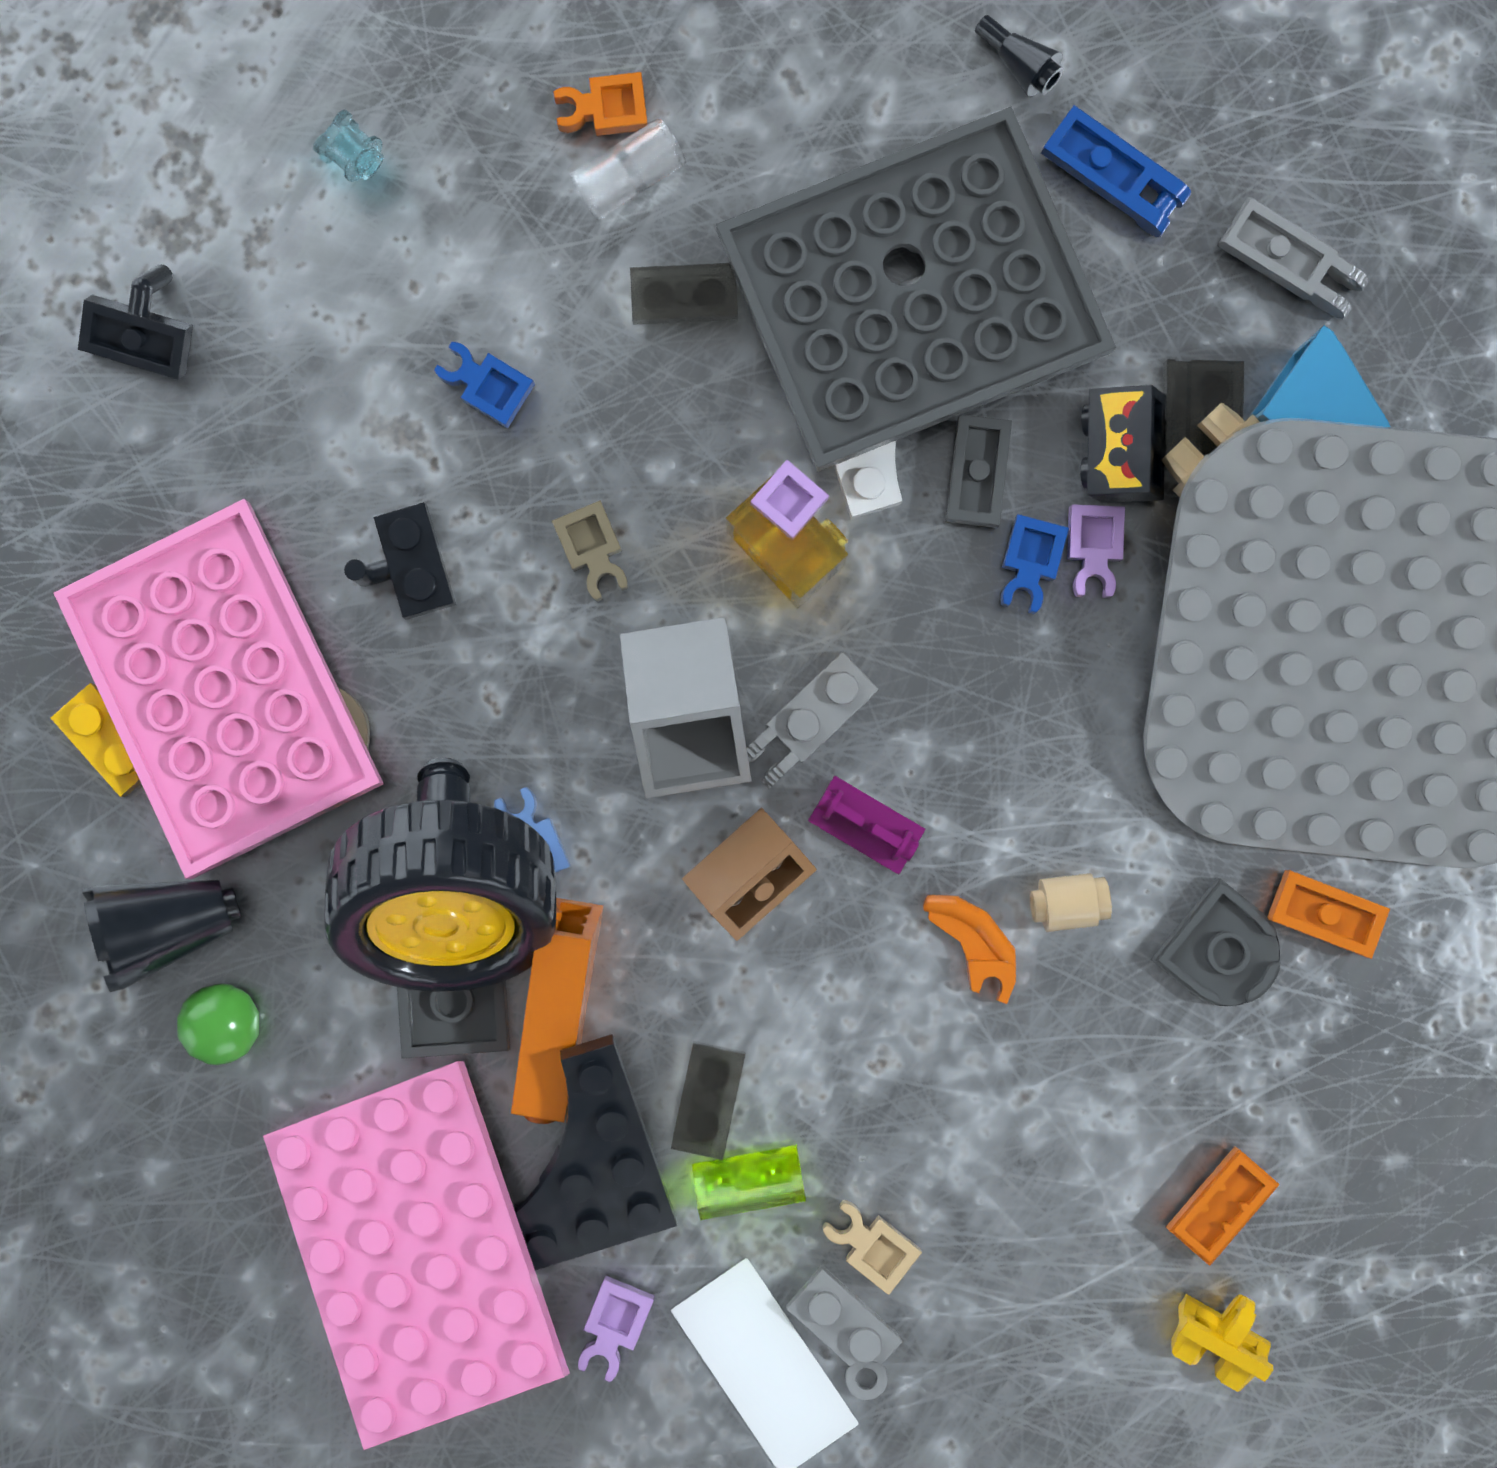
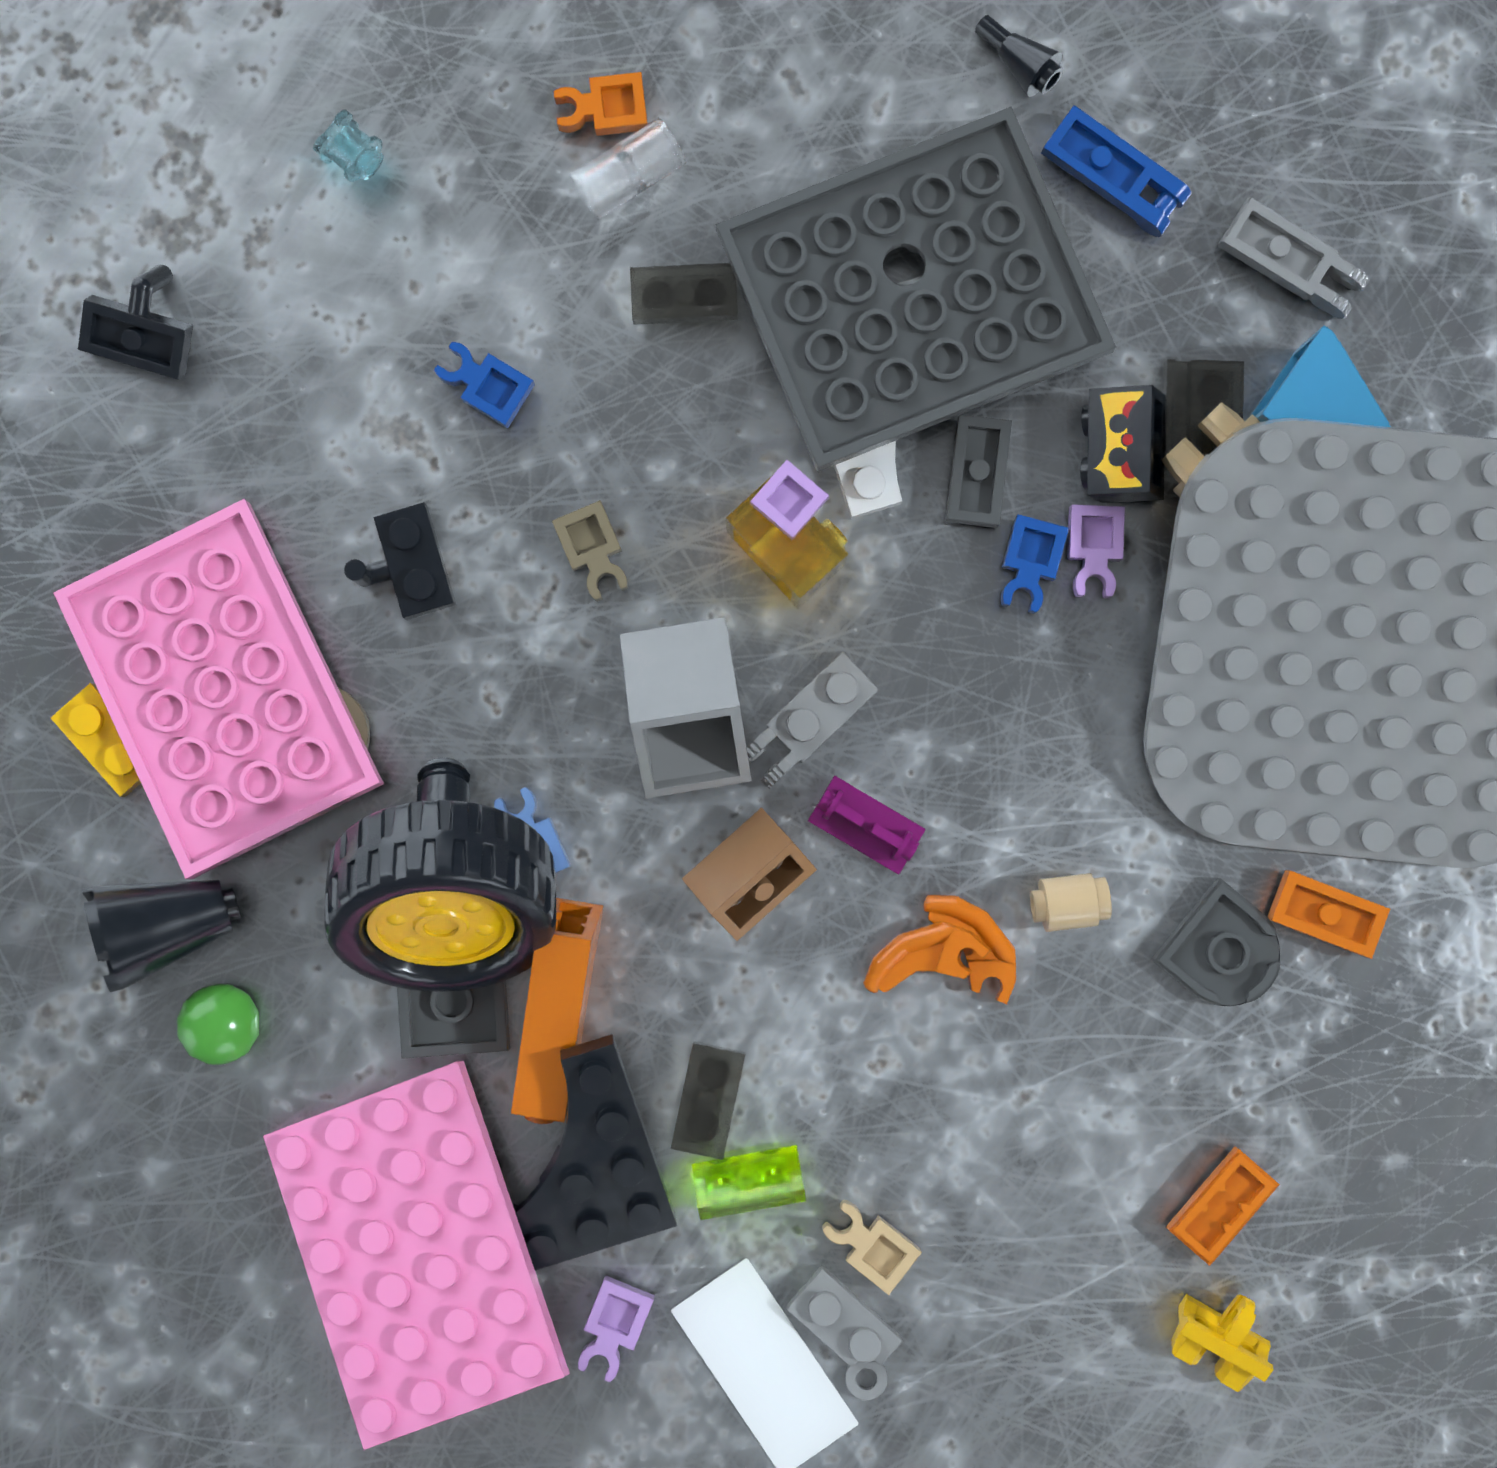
(922, 949): none -> orange piece

